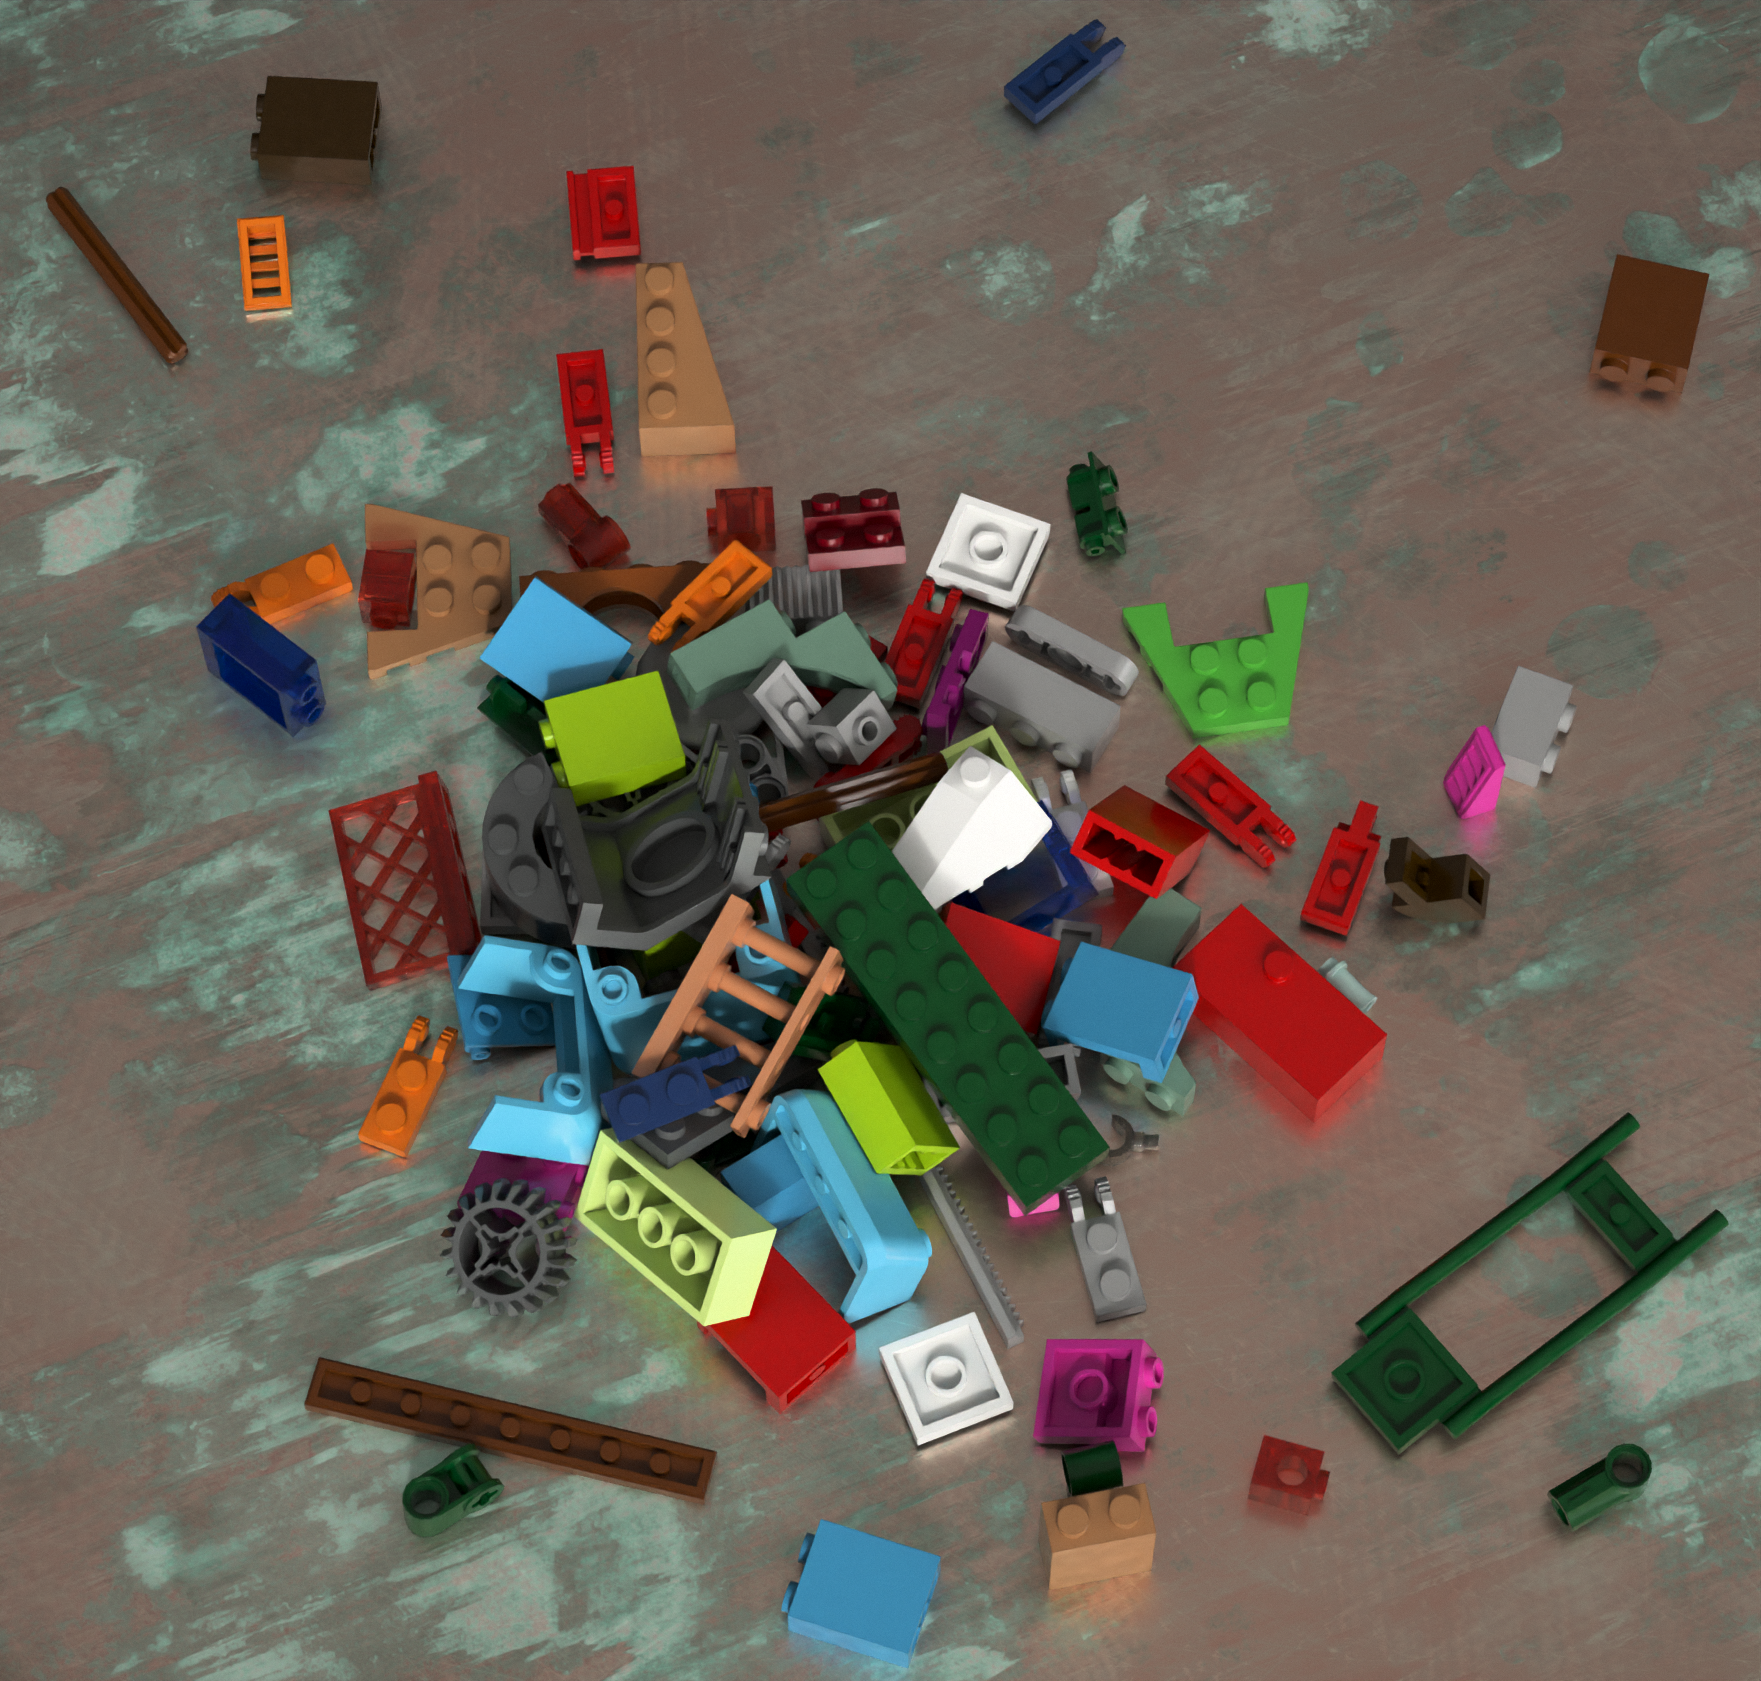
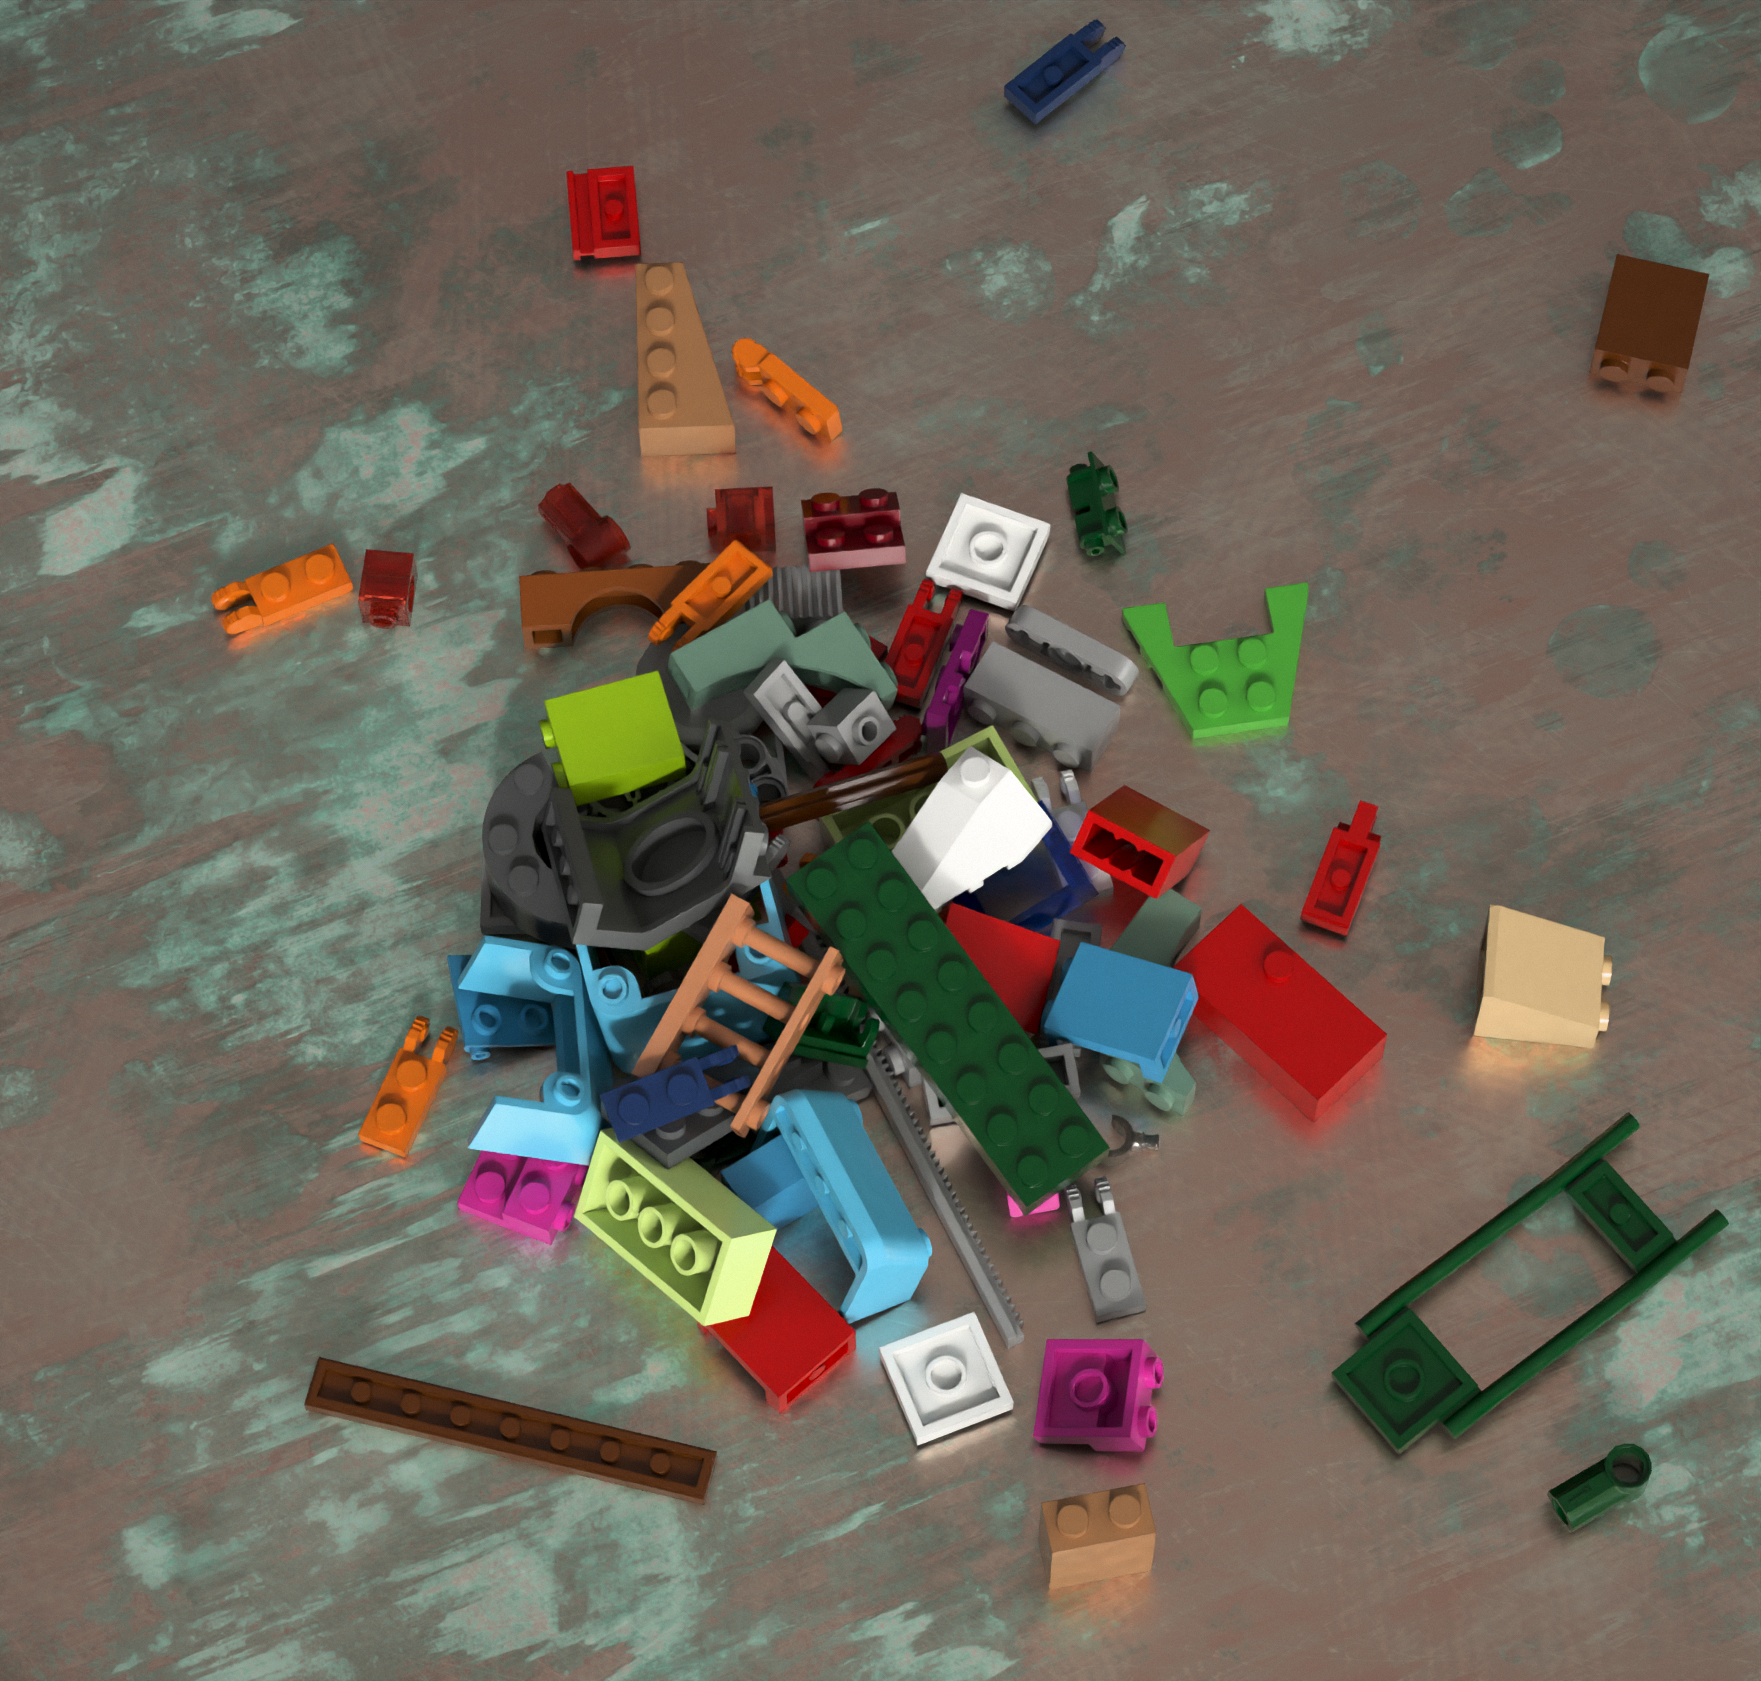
(117, 275): reddish brown axle -> none
(262, 665): clear blue window -> none
(264, 228): orange slope -> none
(317, 130): dark brown brick -> none
(448, 871): clear red fence -> none
(459, 1487): dark green piece -> none
(460, 586): medium nougat wing -> none
(480, 1221): dark grey gear -> none
(517, 715): dark green hinge -> none
(556, 645): dark azure brick -> none
(586, 406): red hinge -> none
(786, 386): none -> orange hinge
(861, 1592): dark azure brick -> none
(888, 1108): lime brick -> none
(1092, 1468): dark green piece -> none
(1228, 804): red hinge -> none
(1280, 1455): clear red brick -> none
(1347, 984): light aqua pin -> none
(1435, 888): dark brown brick -> none
(1475, 775): dark pink slope -> none
(1529, 724): light grey brick -> none
(1540, 981): none -> tan slope

